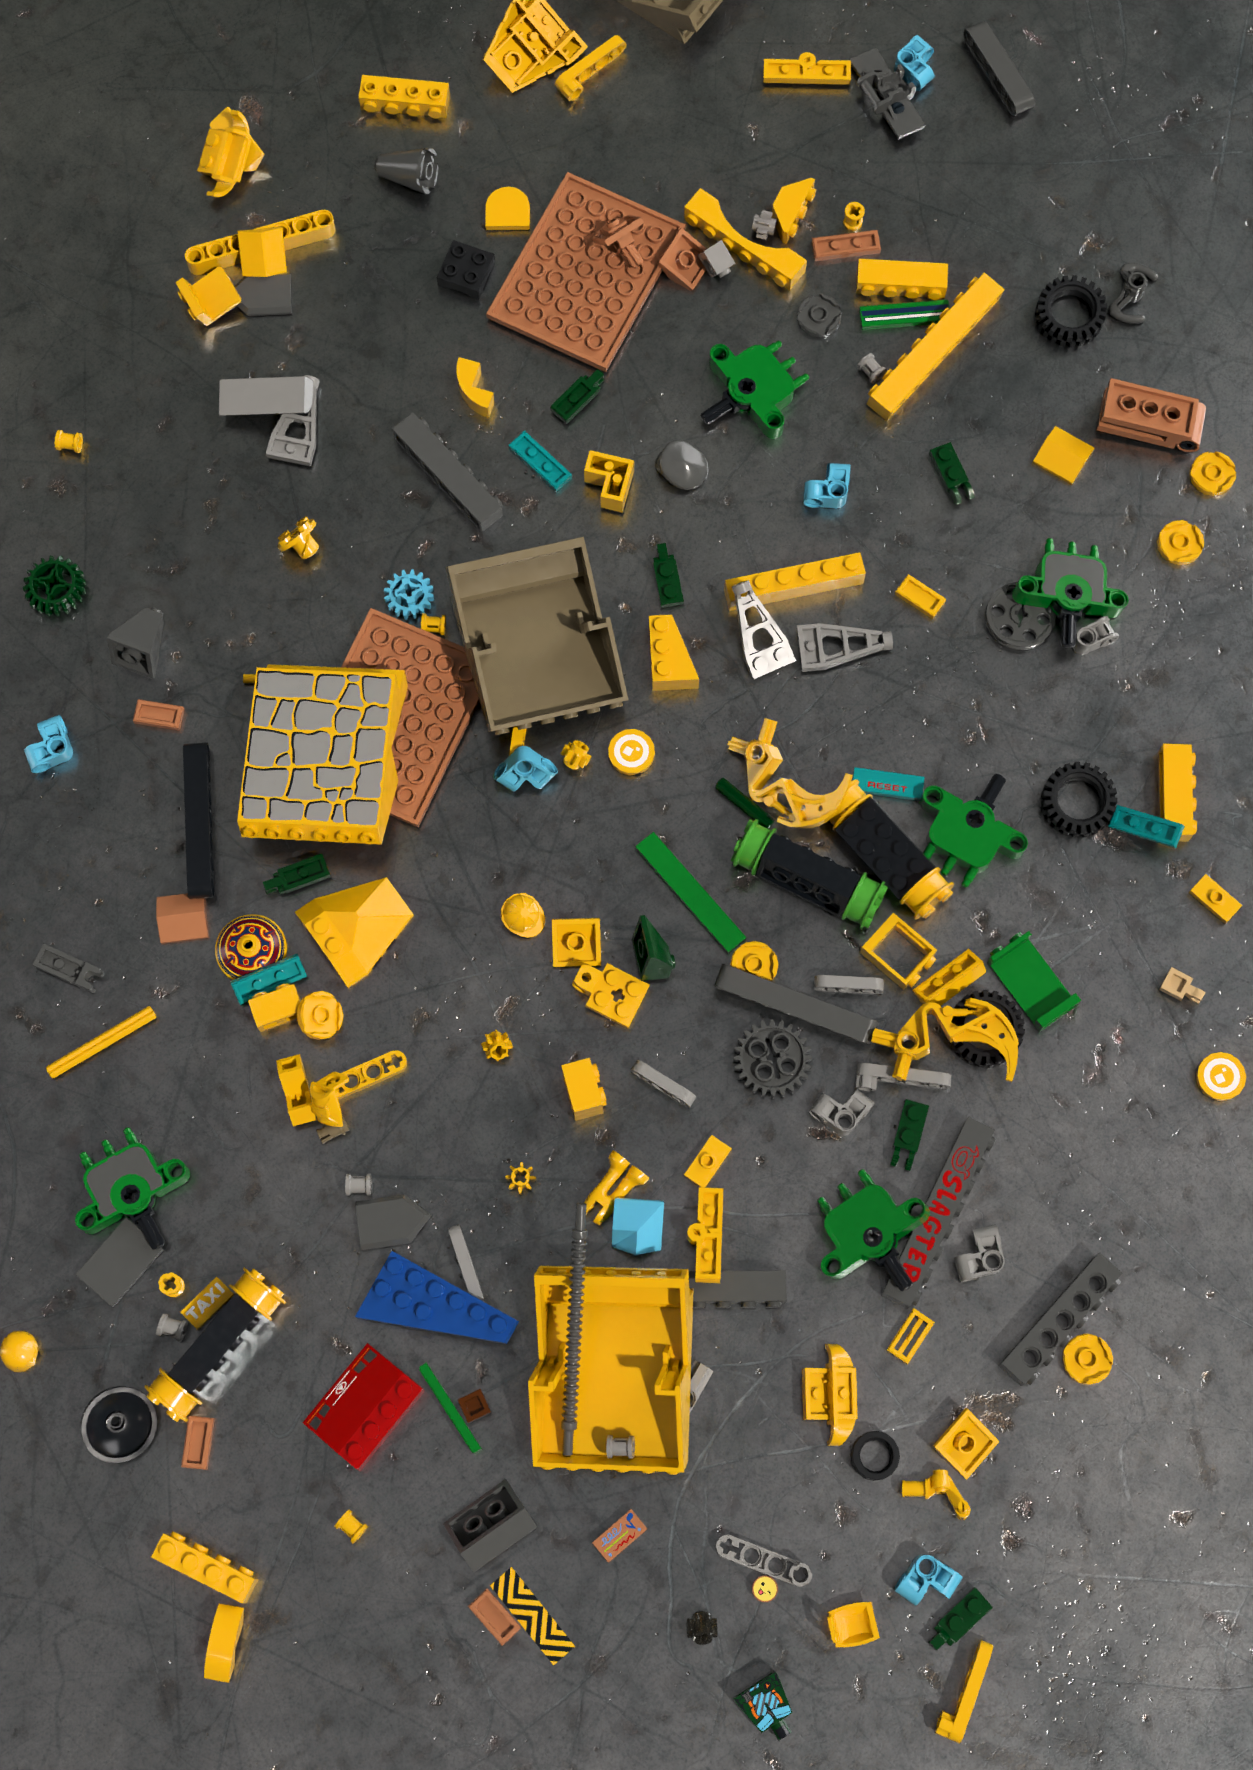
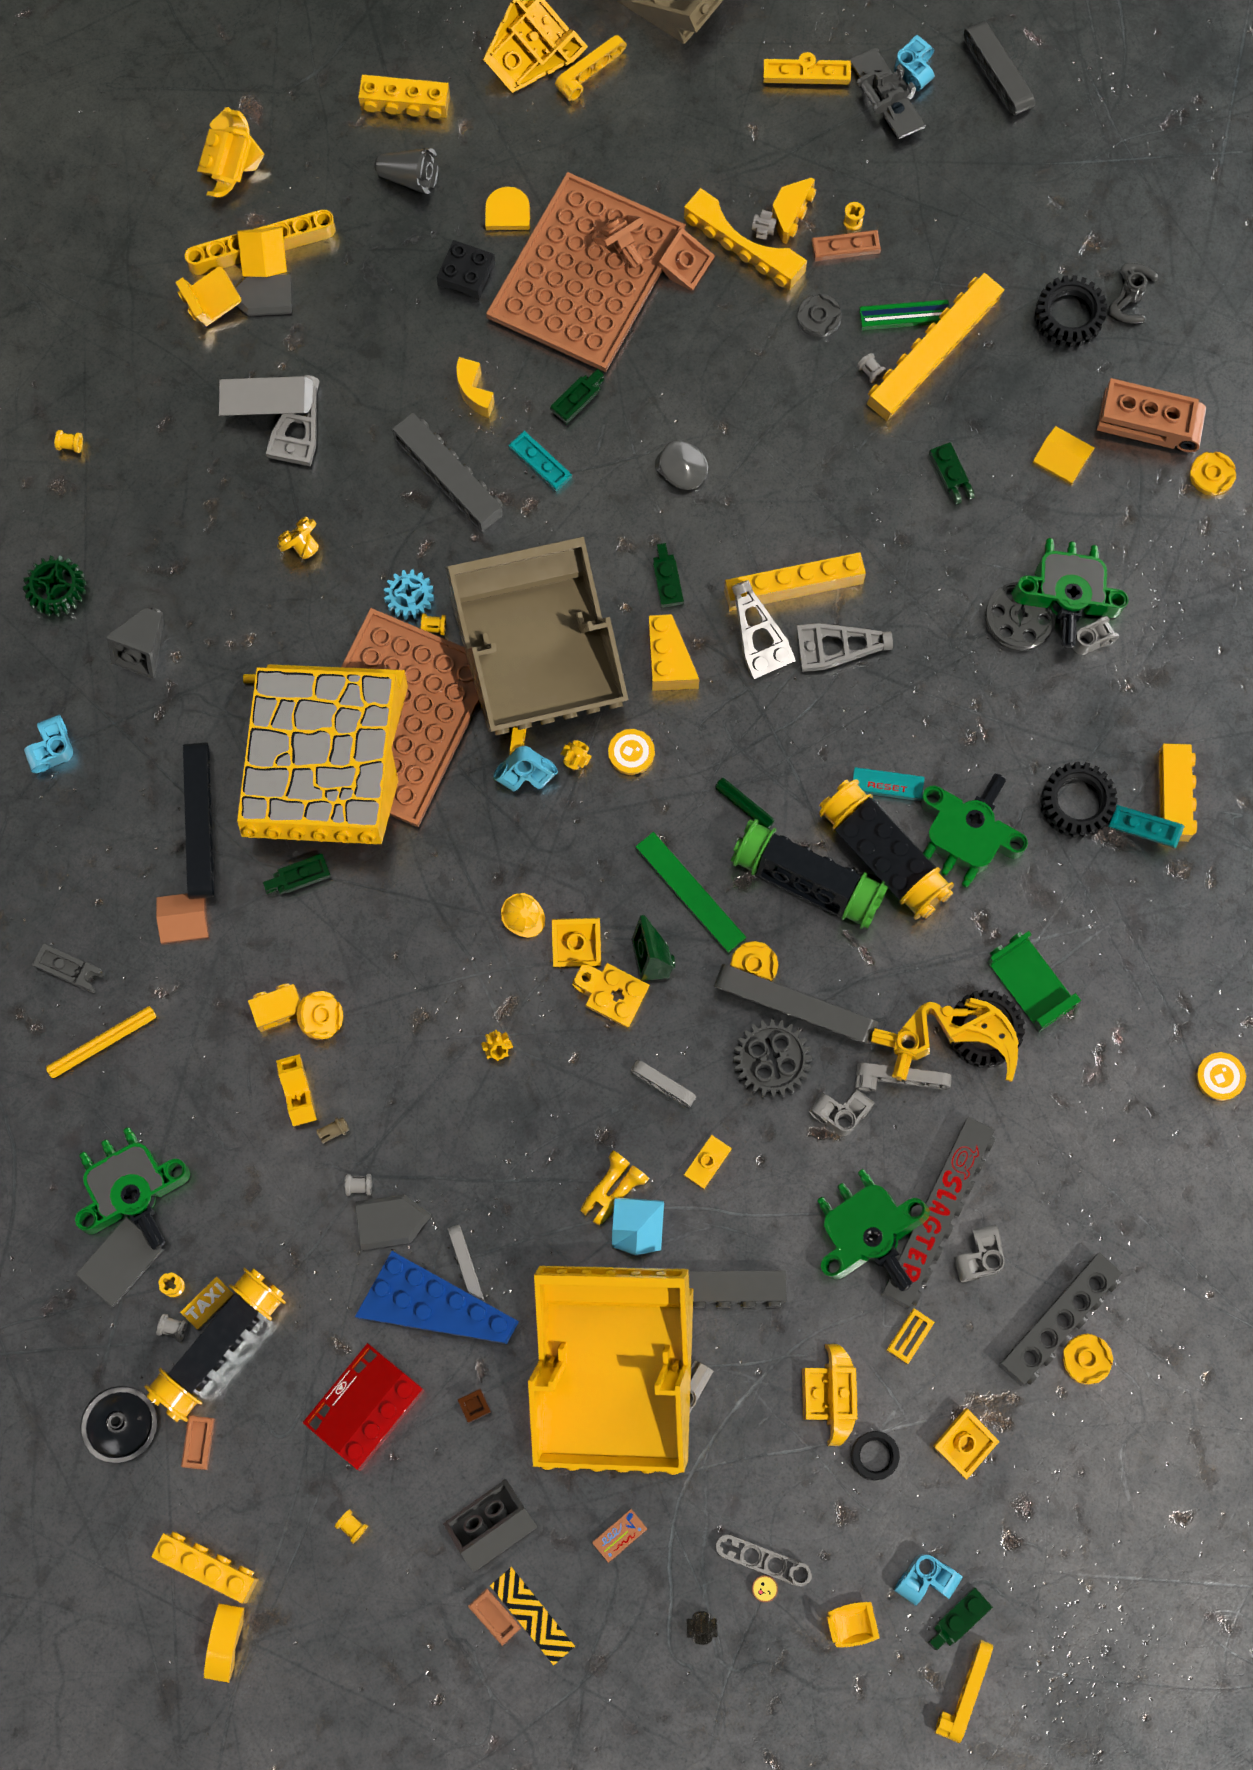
(19, 1351): yellow hair -> none
(158, 715): nougat tile -> none
(267, 947): dish -> none
(268, 978): teal tile -> none
(325, 1101): yellow piece -> none
(356, 926): yellow wedge -> none
(361, 1073): yellow beam -> none
(450, 1408): green tile -> none
(520, 1185): yellow gear -> none
(569, 1423): dark grey hose -> none
(582, 1088): yellow brick -> none
(613, 474): yellow brick -> none
(620, 1446): light grey bush -> none
(708, 1235): yellow hinge -> none
(717, 260): light grey brick -> none
(754, 385): green piece -> none
(760, 771): yellow piece -> none
(766, 1705): torso -> none
(819, 492): medium azure piece -> none
(848, 984): light grey beam -> none
(902, 278): yellow brick -> none
(909, 1131): dark green hinge -> none
(913, 937): yellow window -> none
(920, 596): yellow tile -> none
(940, 1484): yellow pin -> none
(951, 979): yellow slope -> none
(1178, 984): tan plate -> none
(1180, 542): yellow tile -> none
(1215, 898): yellow plate -> none

